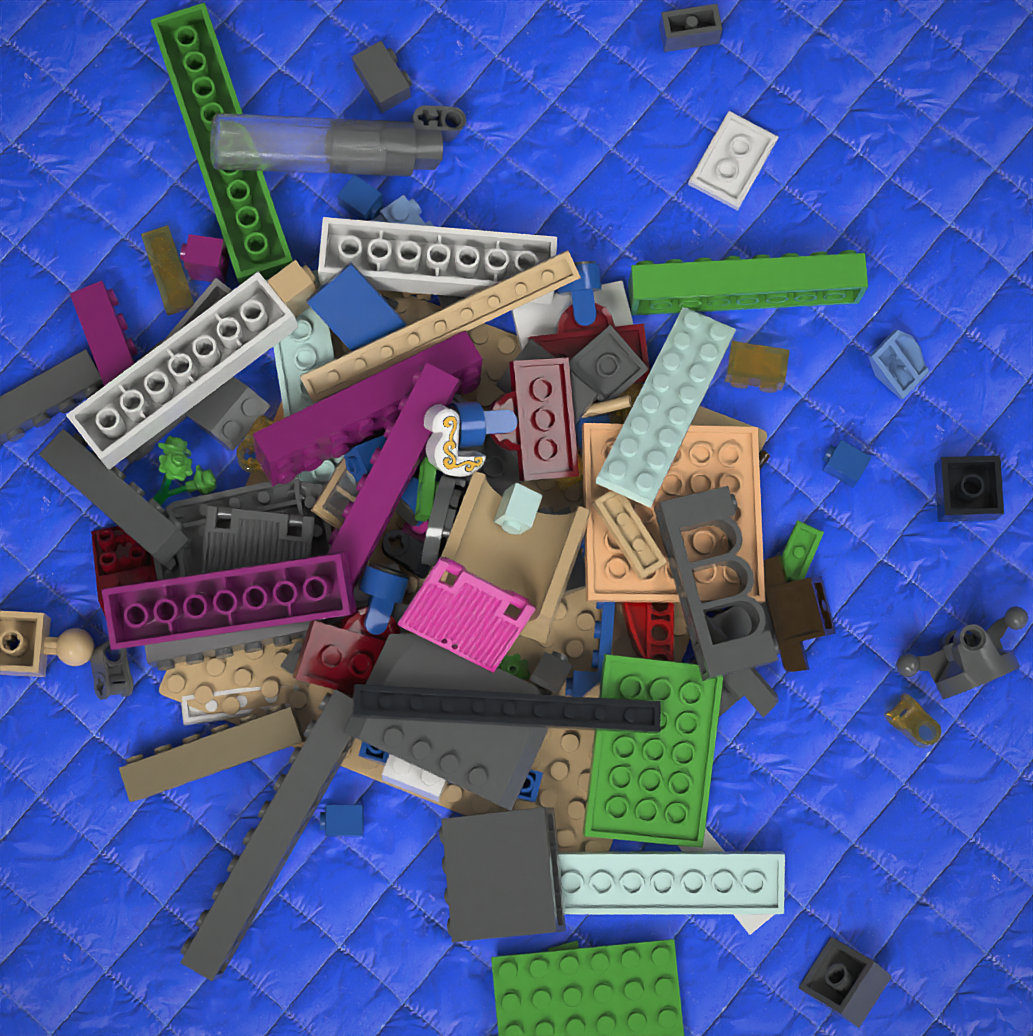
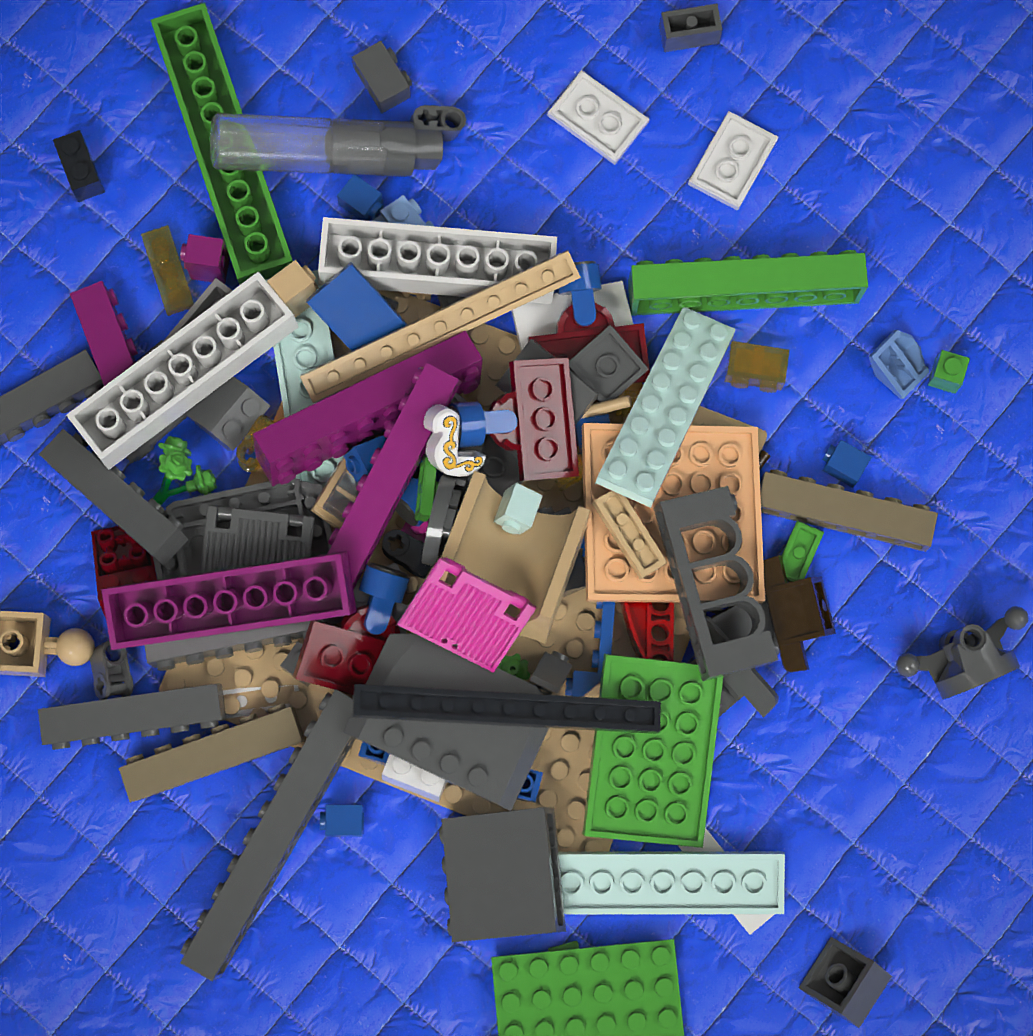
(78, 166): none -> black brick
(132, 714): none -> dark grey brick
(598, 117): none -> white tile
(847, 511): none -> dark tan brick
(912, 720): clear yellow piece -> none
(948, 371): none -> bright green brick
(969, 488): black brick -> none

